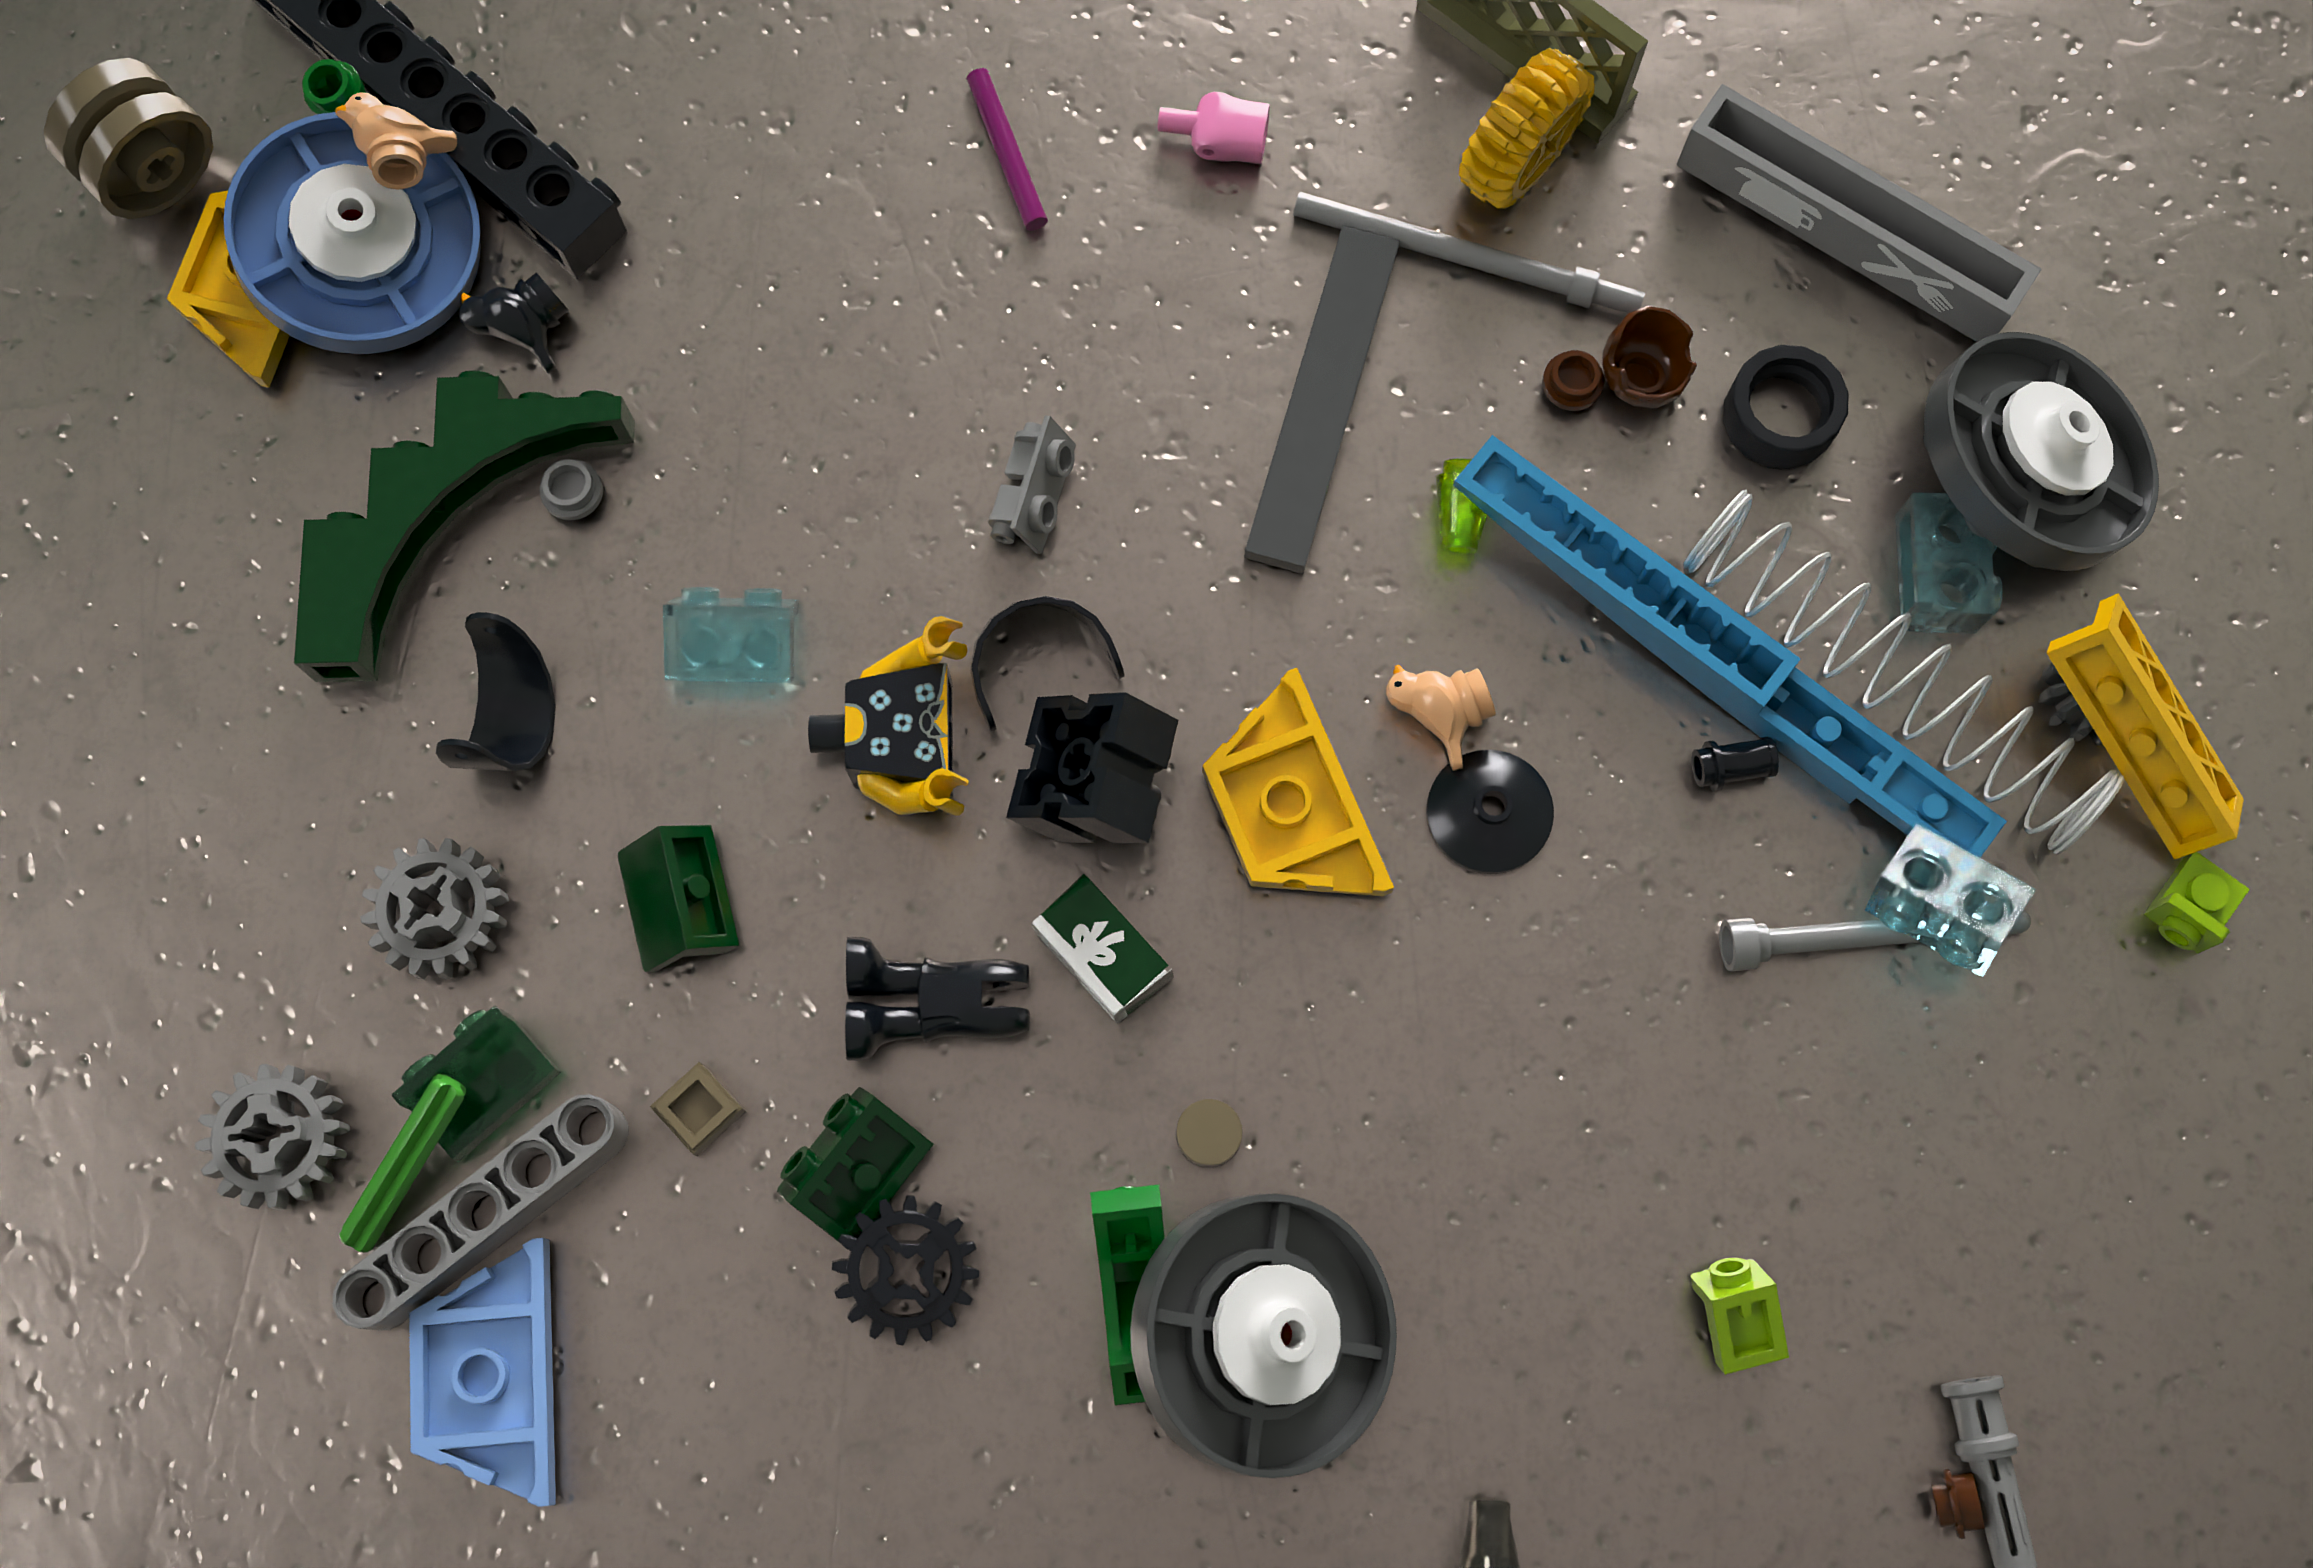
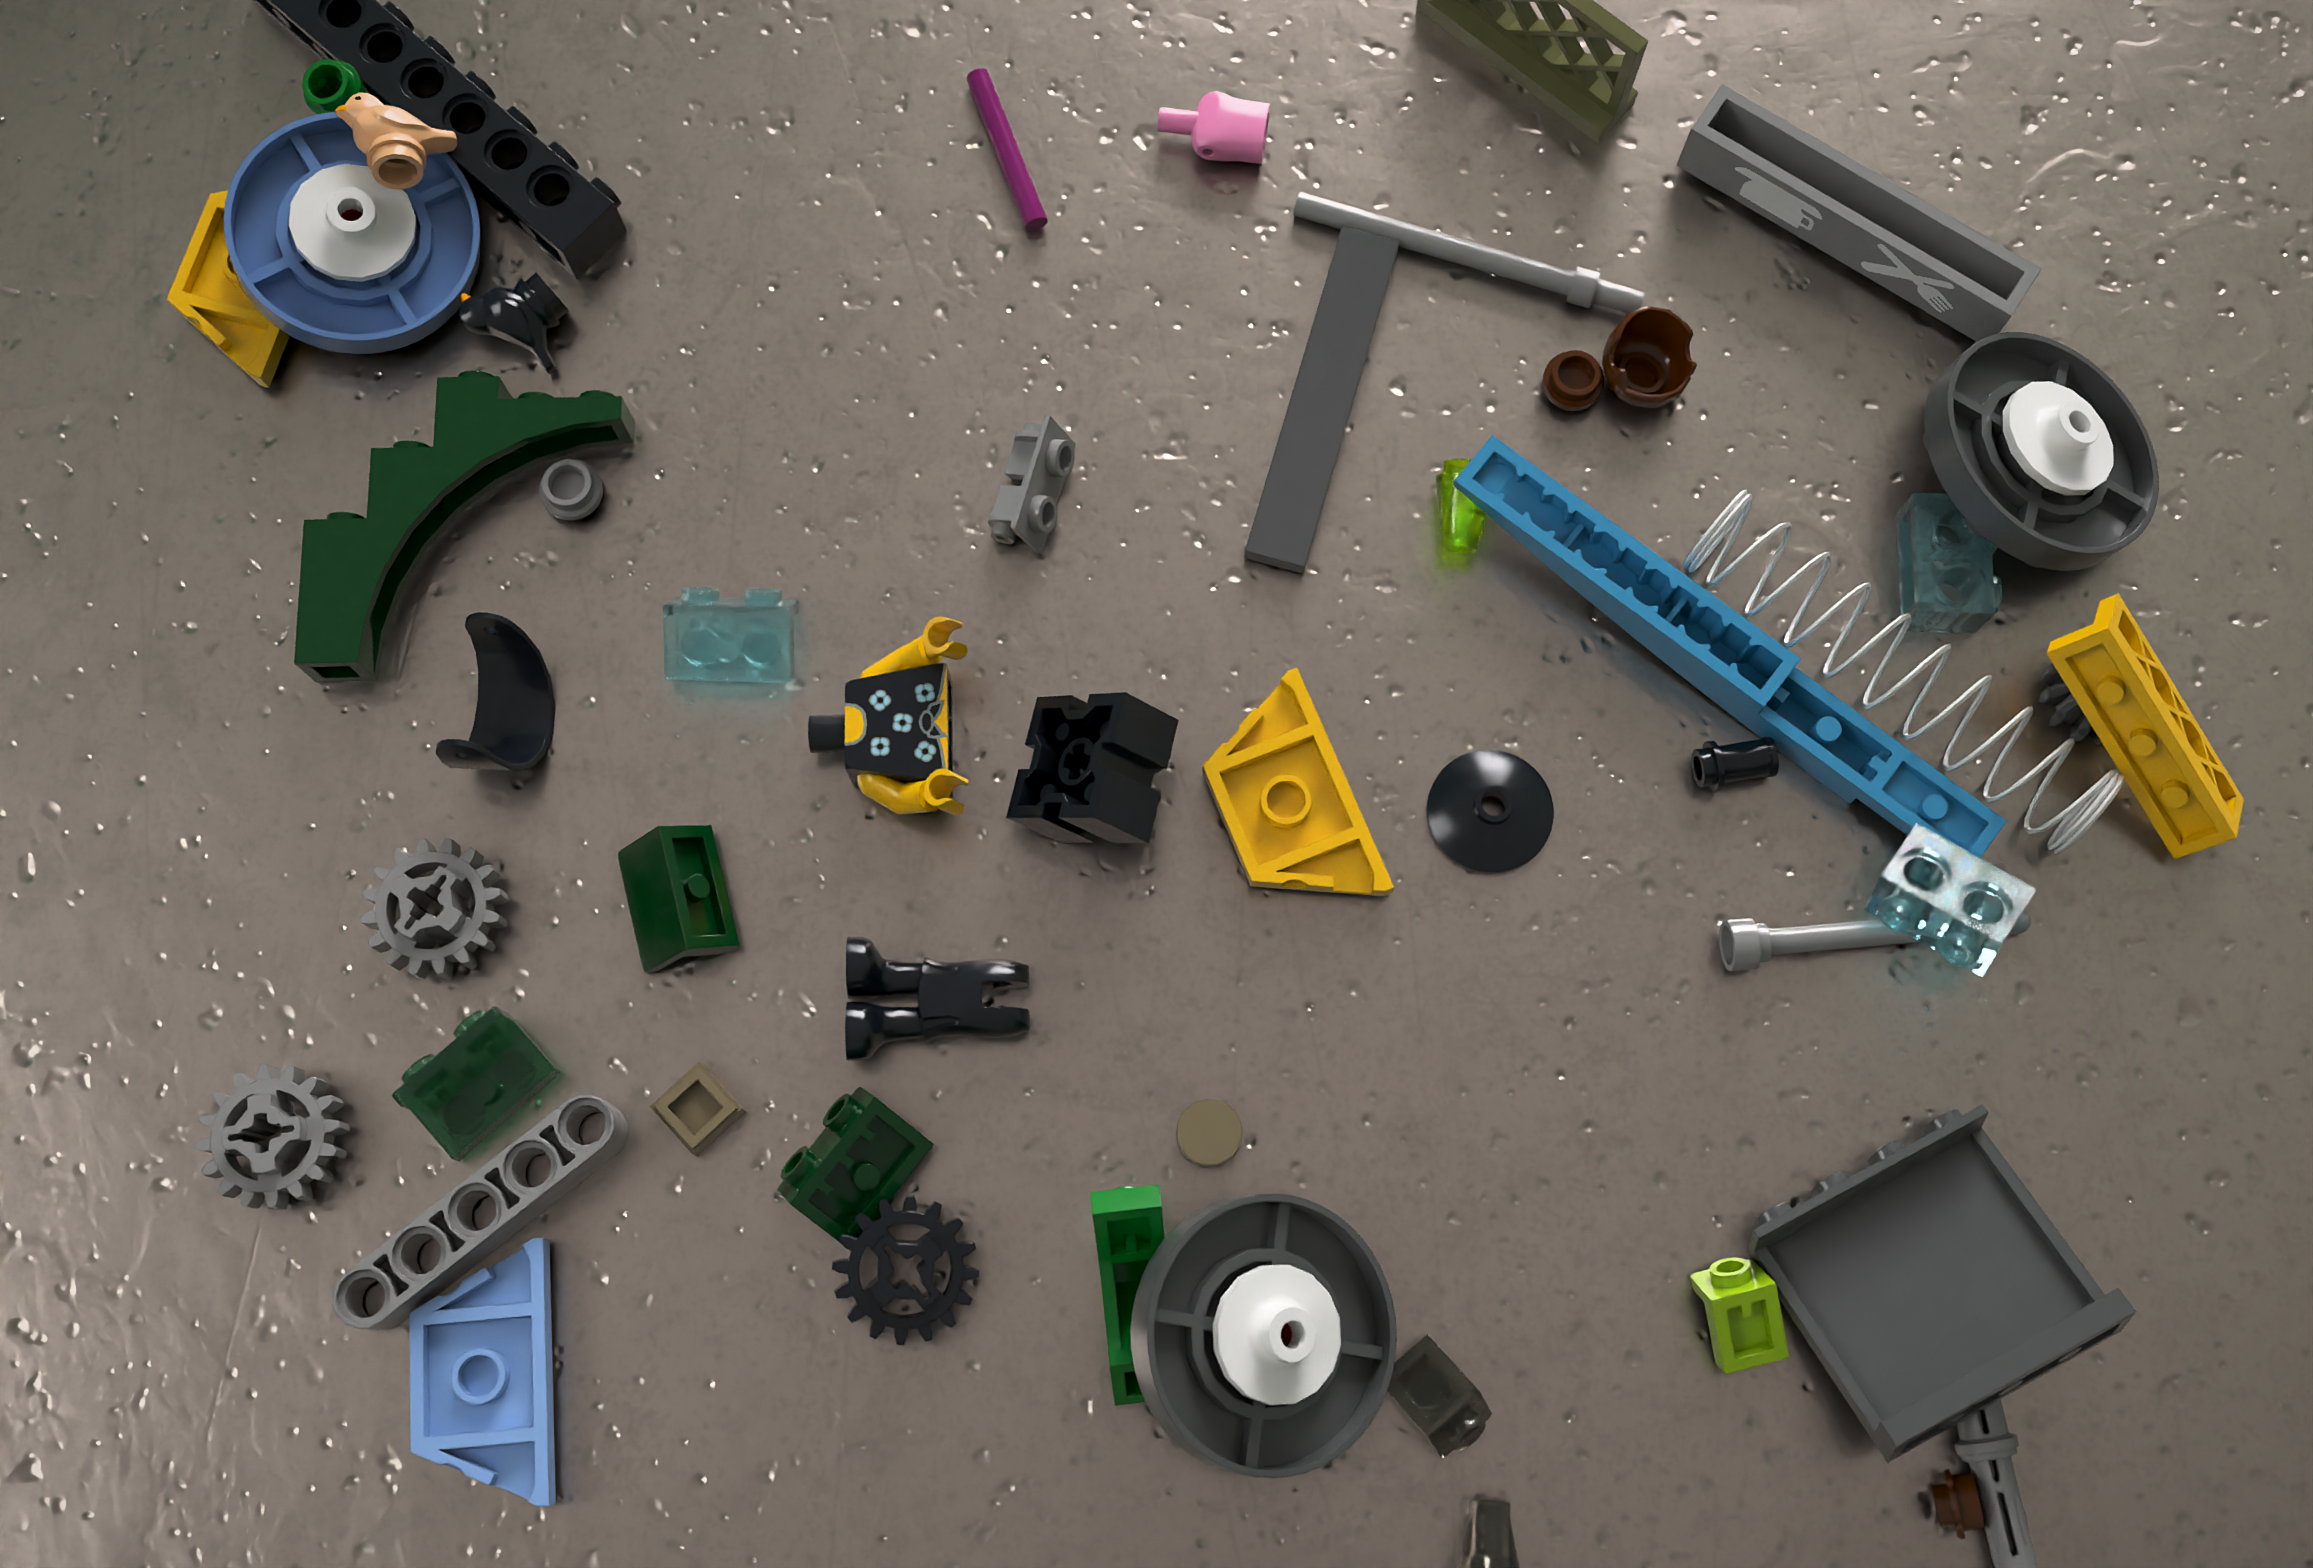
(128, 138): dark tan wheel -> none
(402, 1163): bright green axle -> none
(1070, 606): black piece -> none
(1102, 949): dark green piece -> none
(1438, 1398): none -> clear smoke bracket
(1443, 704): light nougat animal -> none
(1526, 128): yellow gear -> none
(1805, 368): black tyre -> none
(1932, 1283): none -> dark grey panel
(2196, 904): lime bracket -> none

